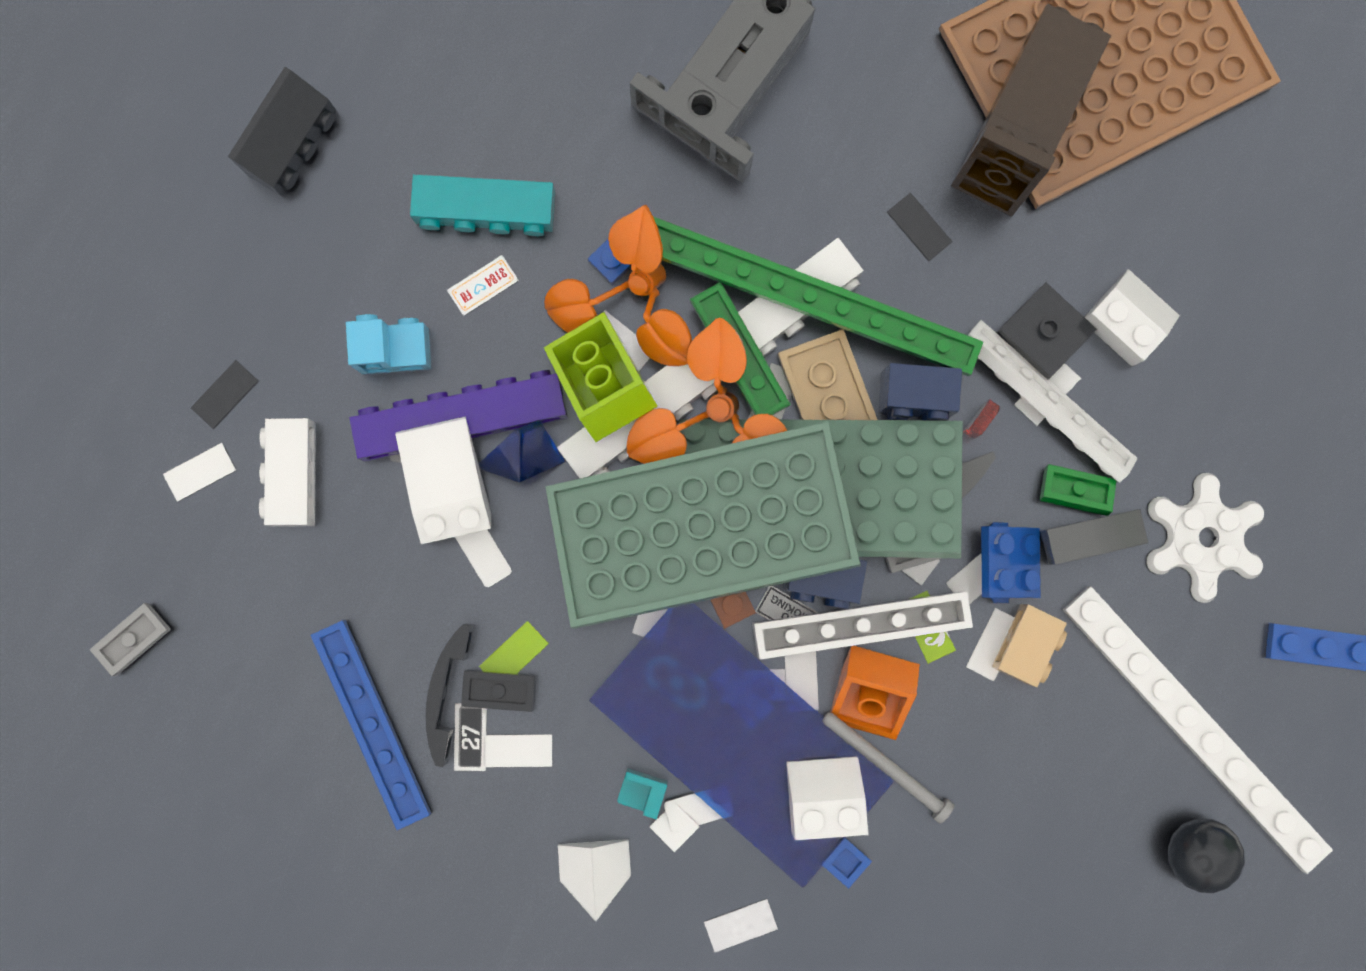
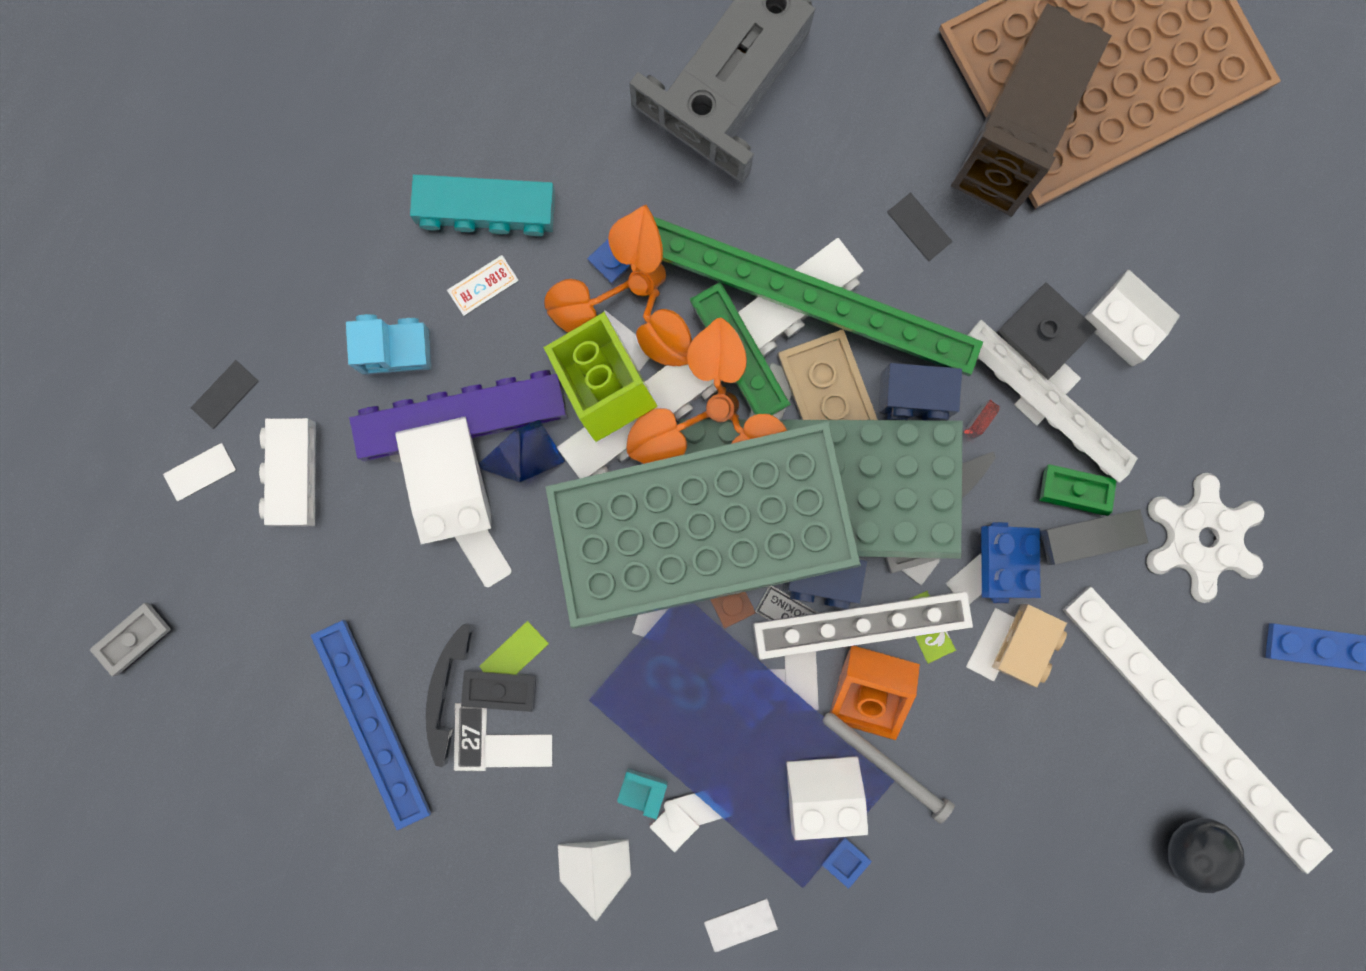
(283, 132): black slope -> none

